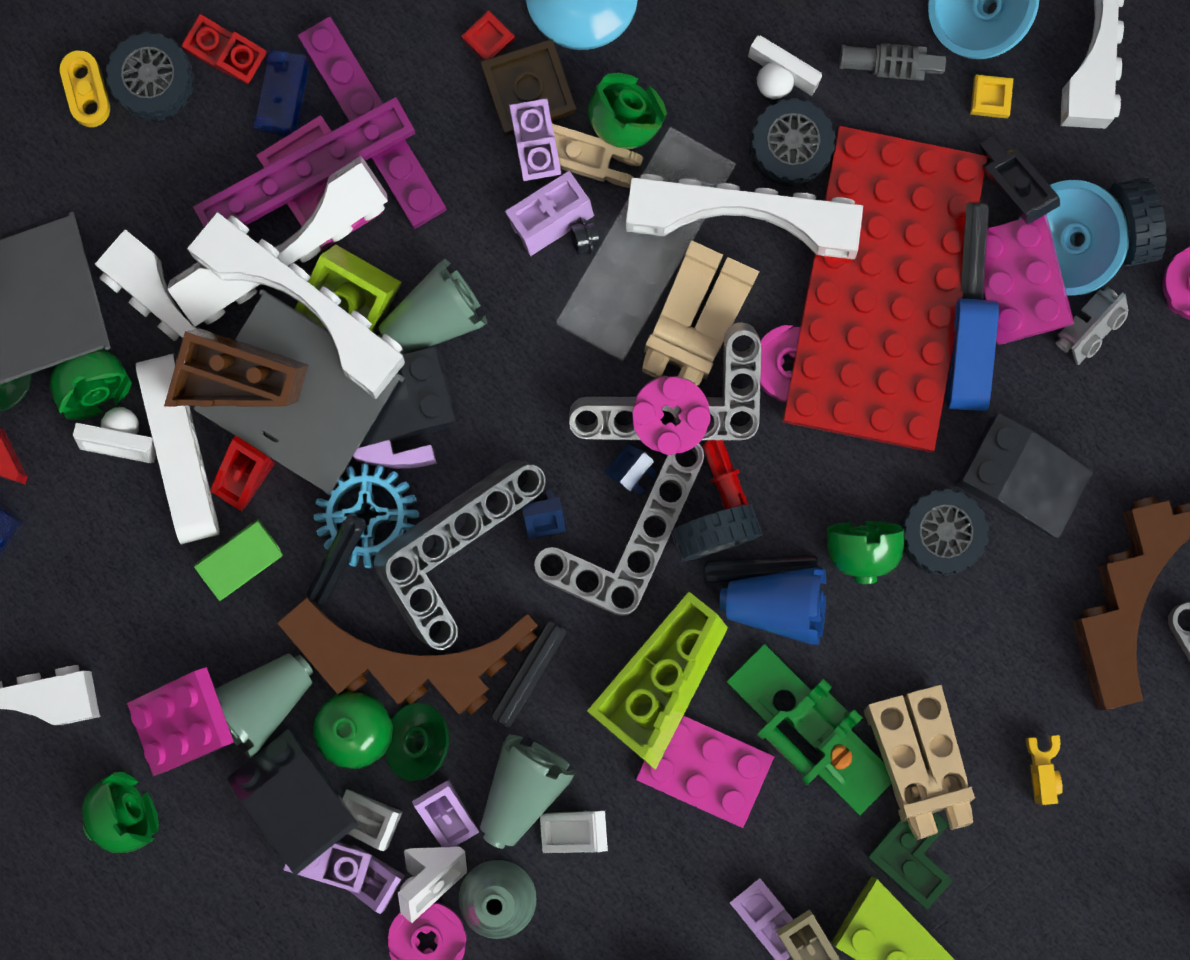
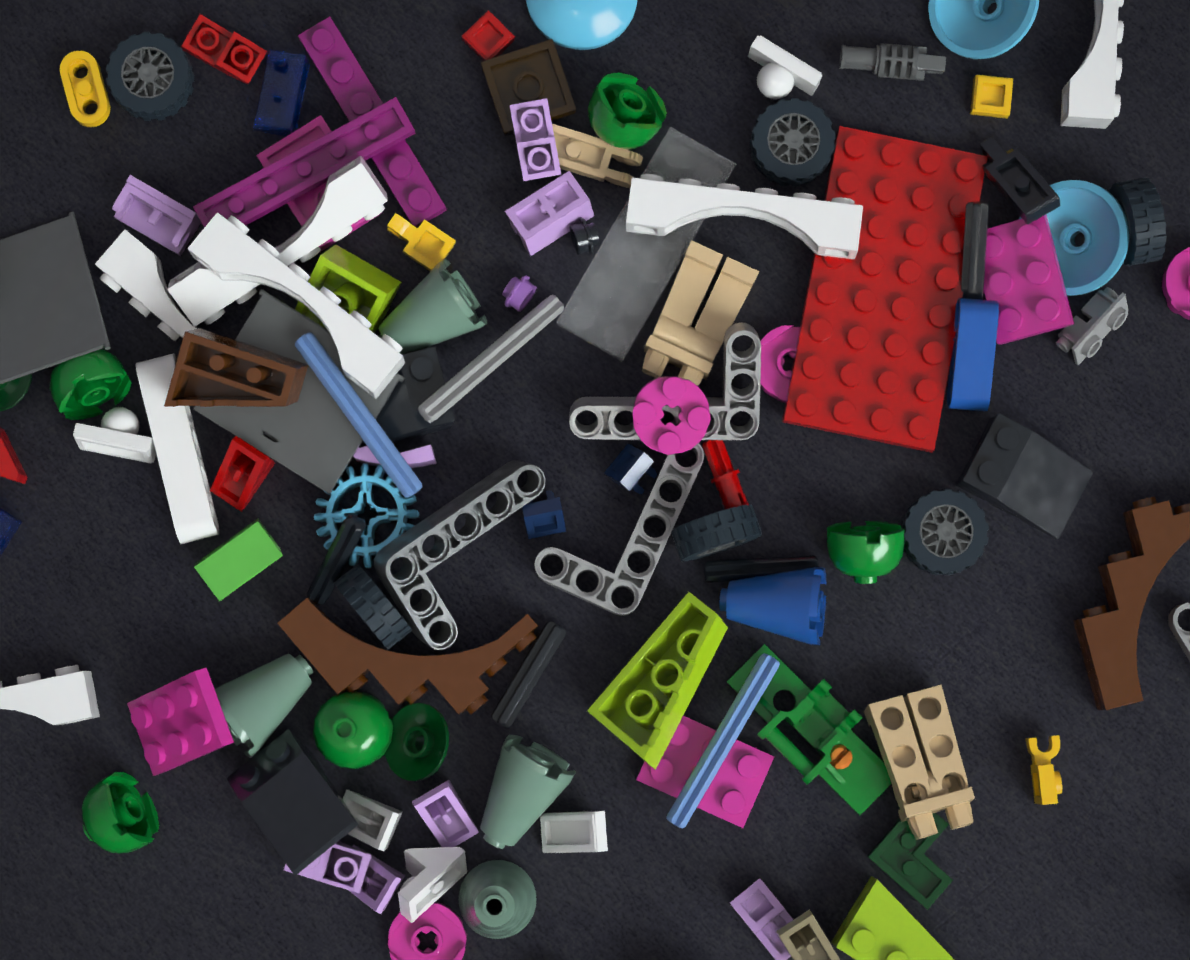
(156, 215): none -> lavender hinge
(358, 414): none -> medium blue axle
(372, 606): none -> black wheel
(425, 244): none -> yellow plate
(490, 359): none -> light grey axle
(519, 293): none -> medium lavender plate
(722, 740): none -> medium blue axle

